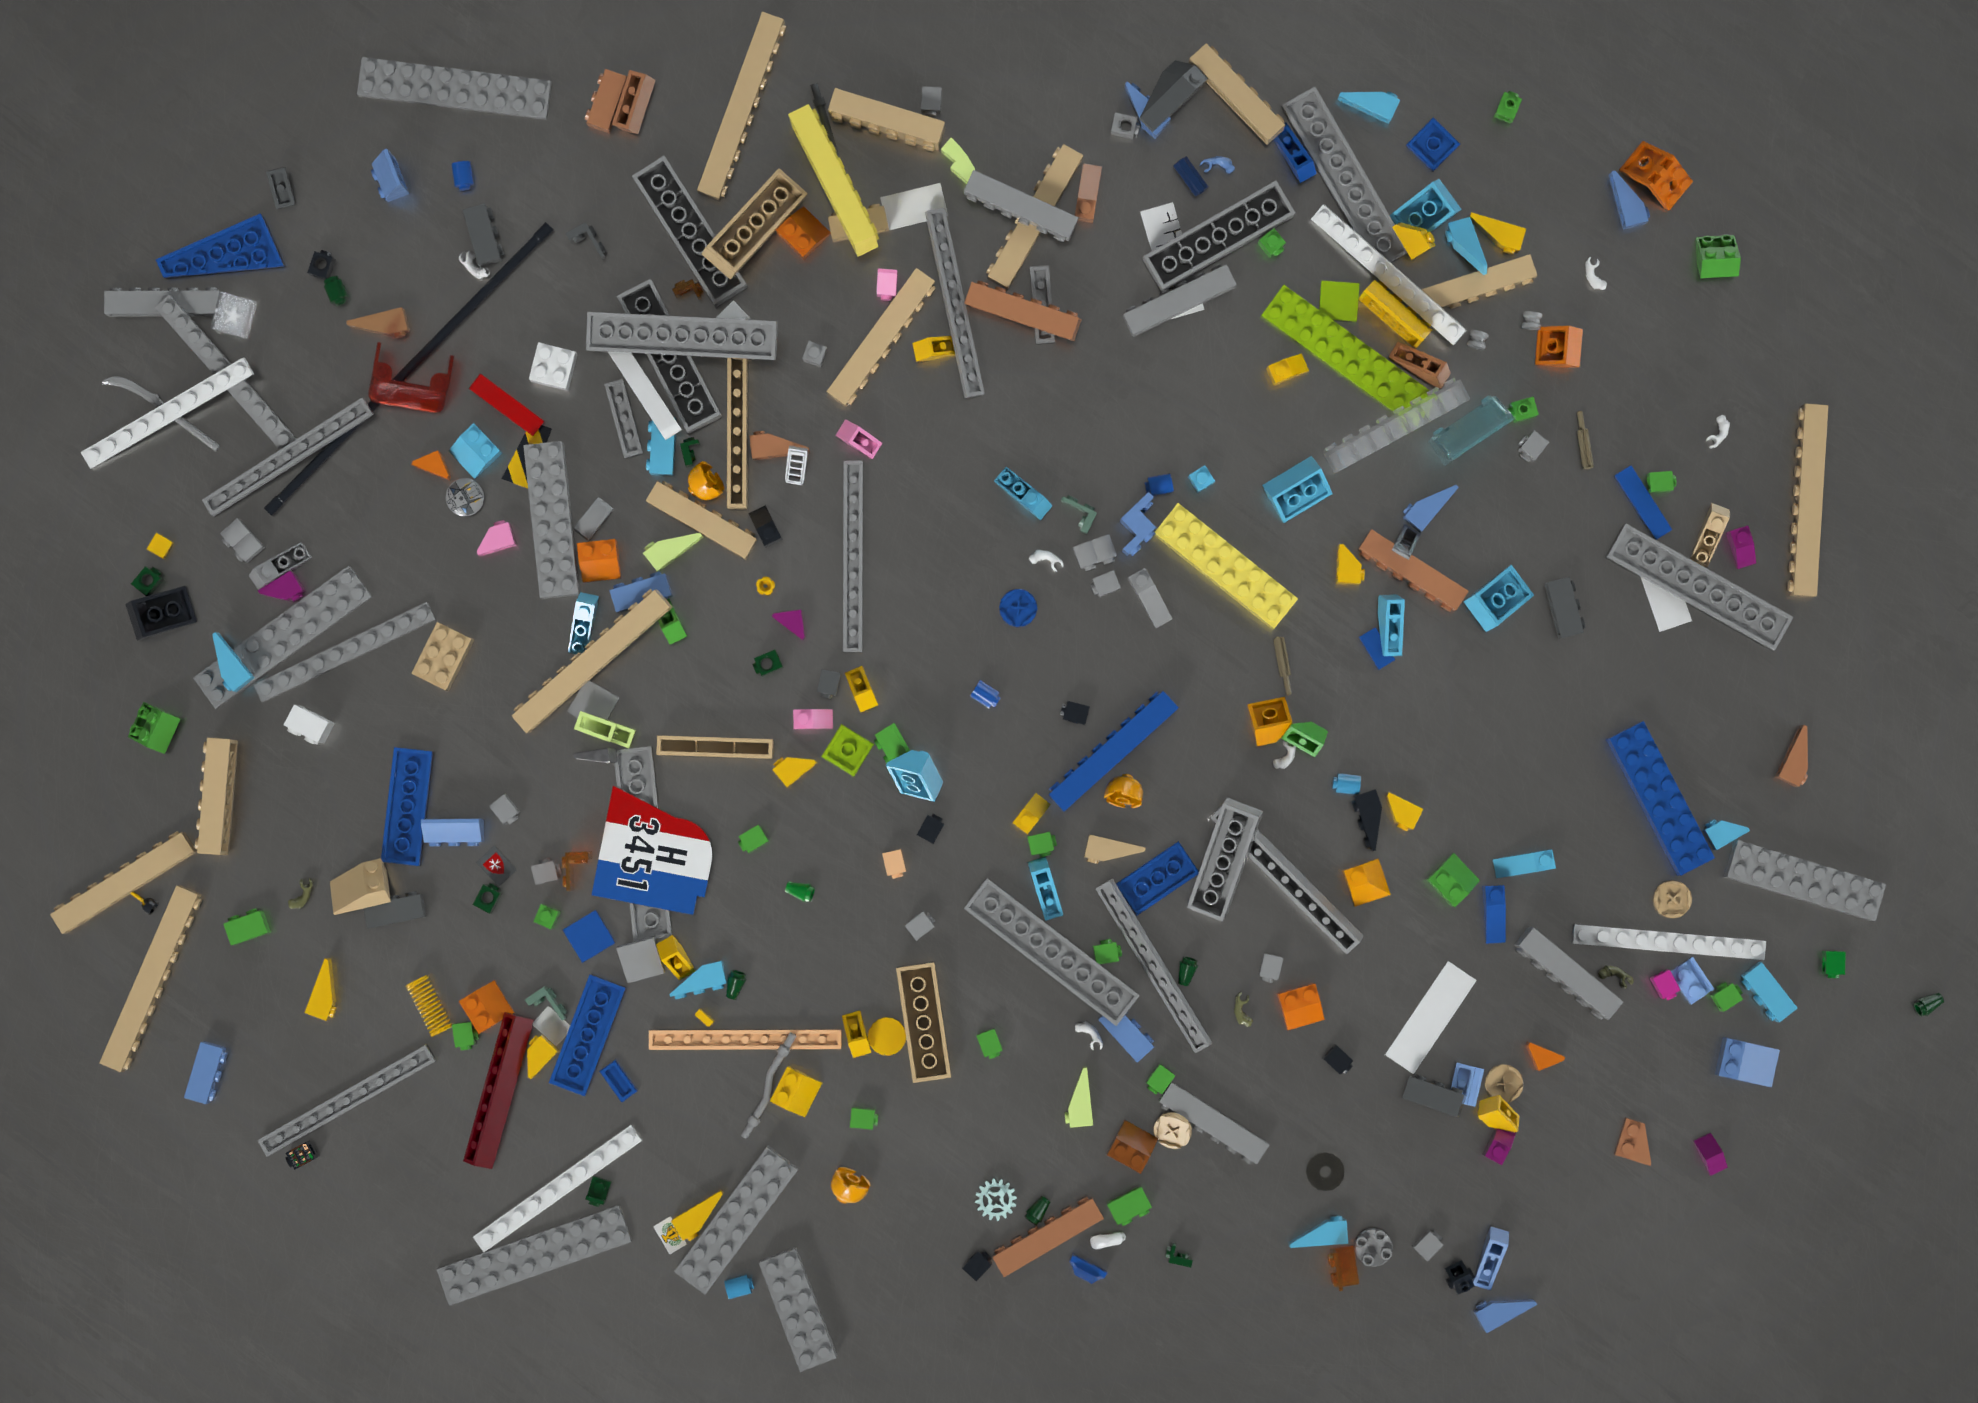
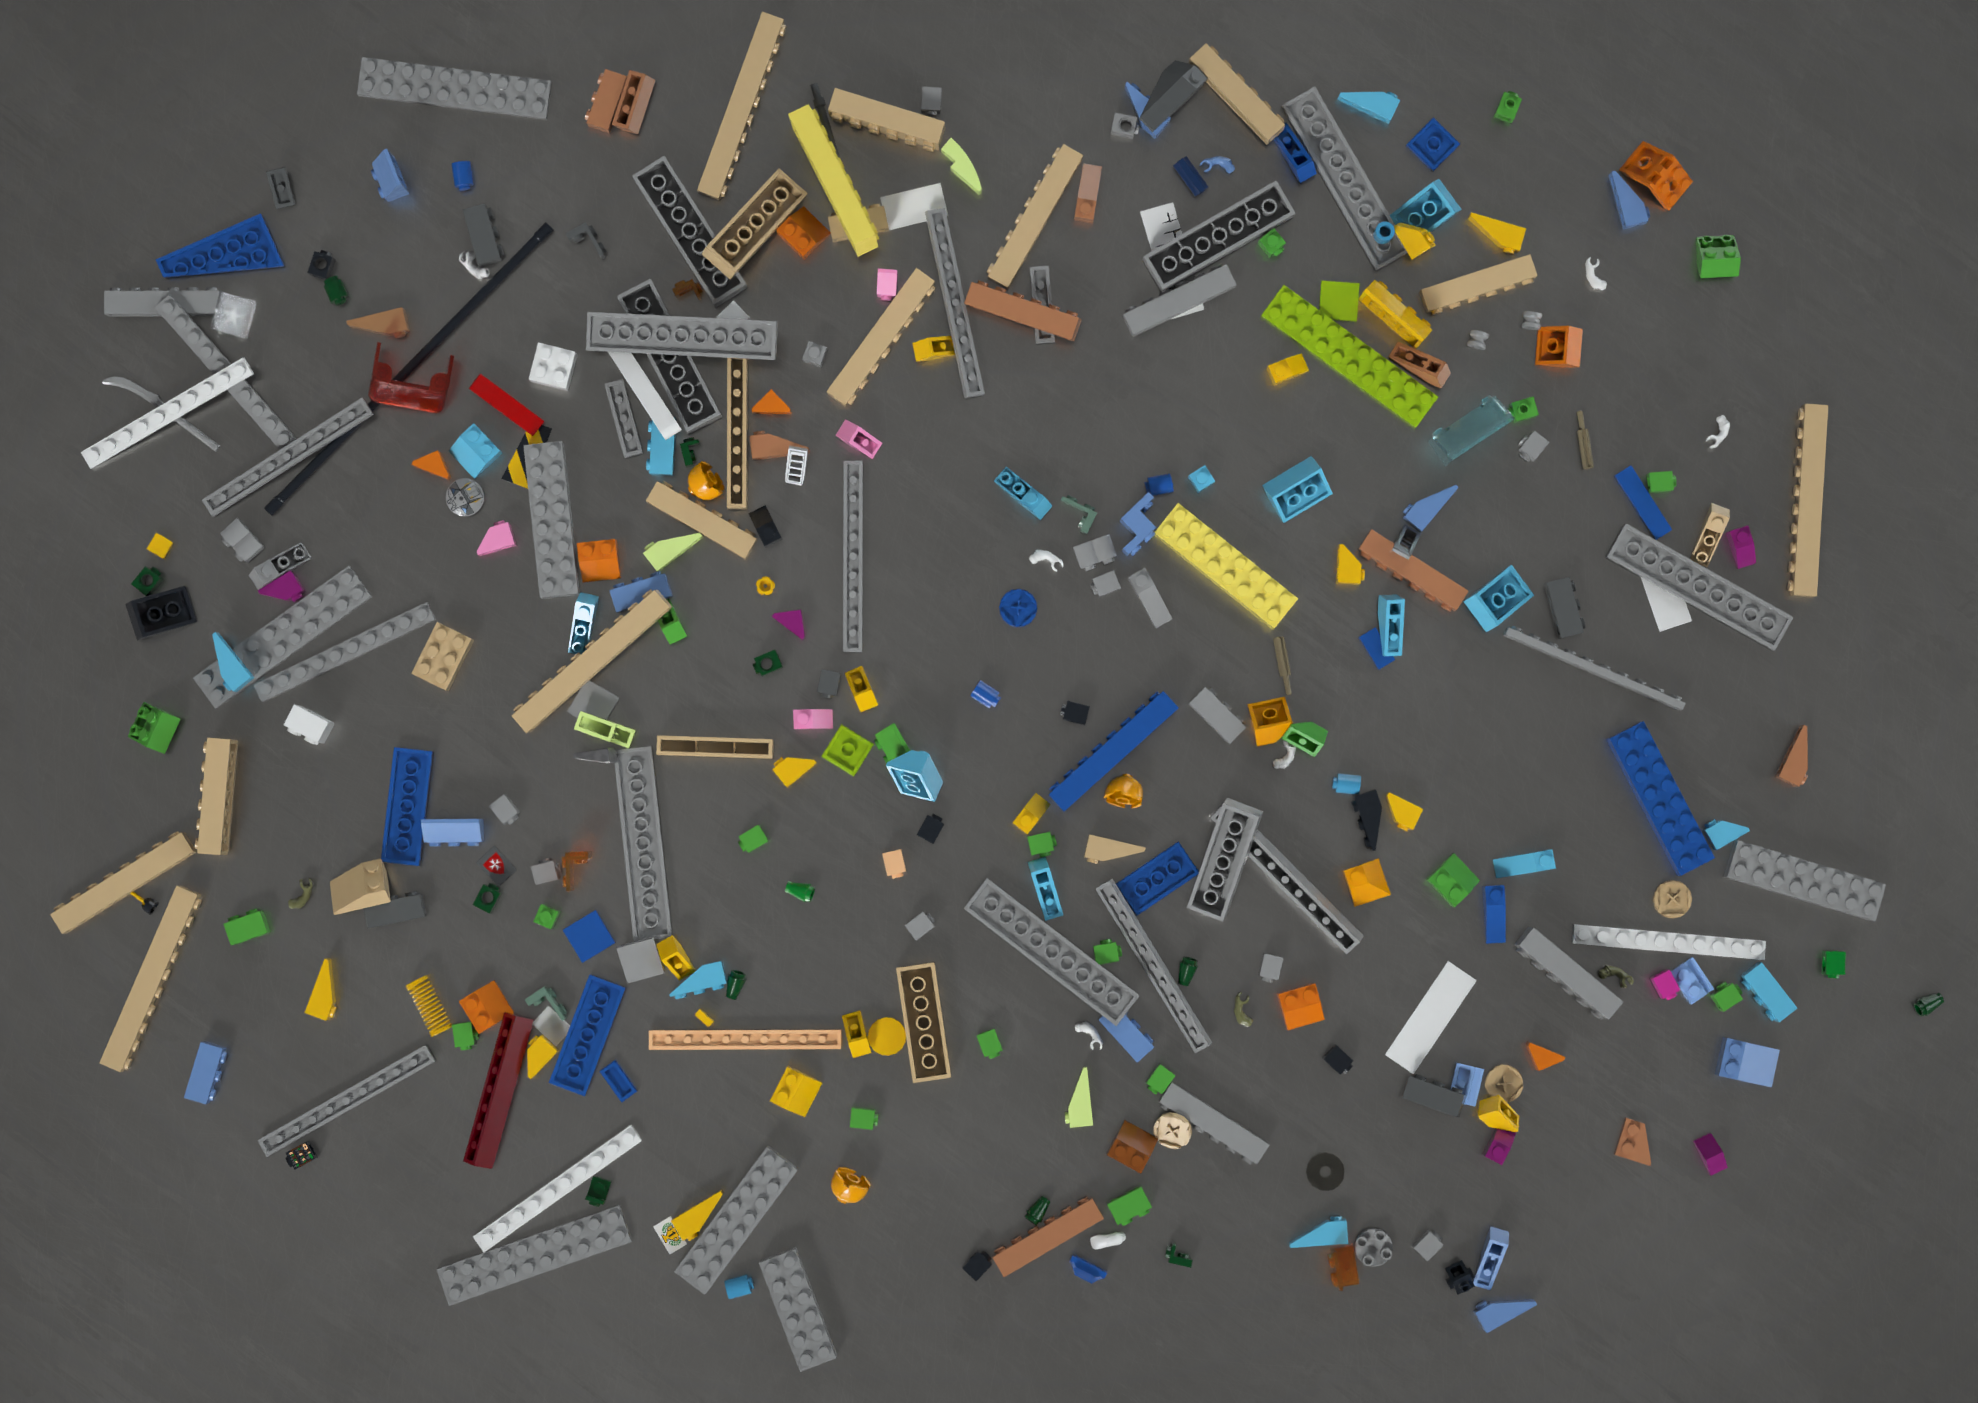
(593, 518): light grey slope -> none
(651, 856): sticker -> none
(771, 405): none -> orange slope
(783, 1051): light grey bar -> none
(1001, 1192): light aqua gear -> none
(1020, 205): light grey brick -> none
(1217, 714): none -> light grey brick
(1383, 232): none -> dark azure brick
(1388, 274): white plate -> none
(1396, 426): clear brick -> none
(1466, 243): medium azure slope -> none
(1587, 664): none -> light grey plate

